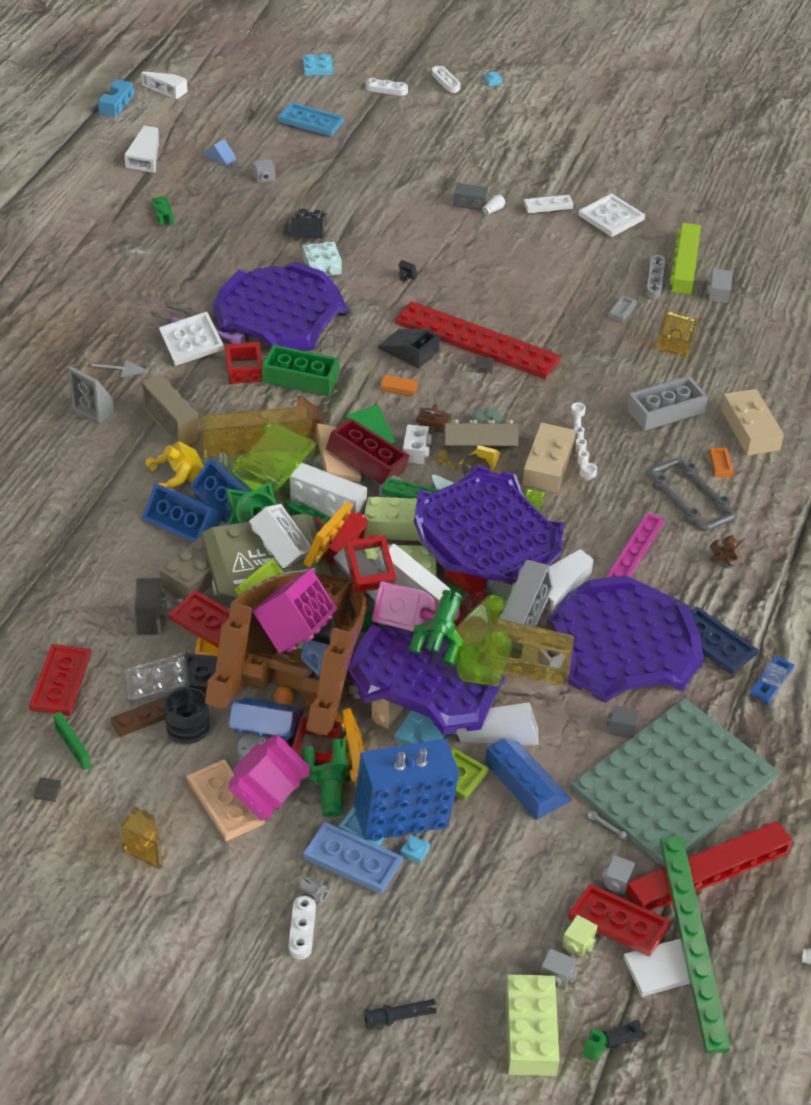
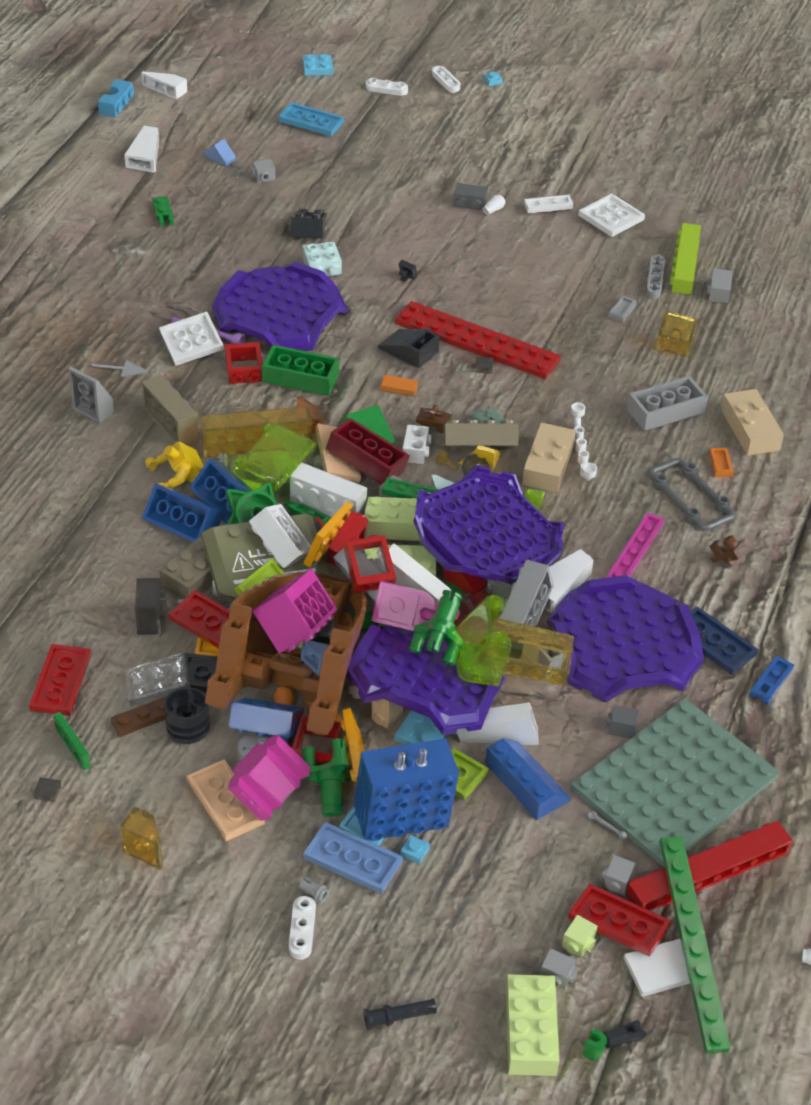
(774, 674): clear plate -> none

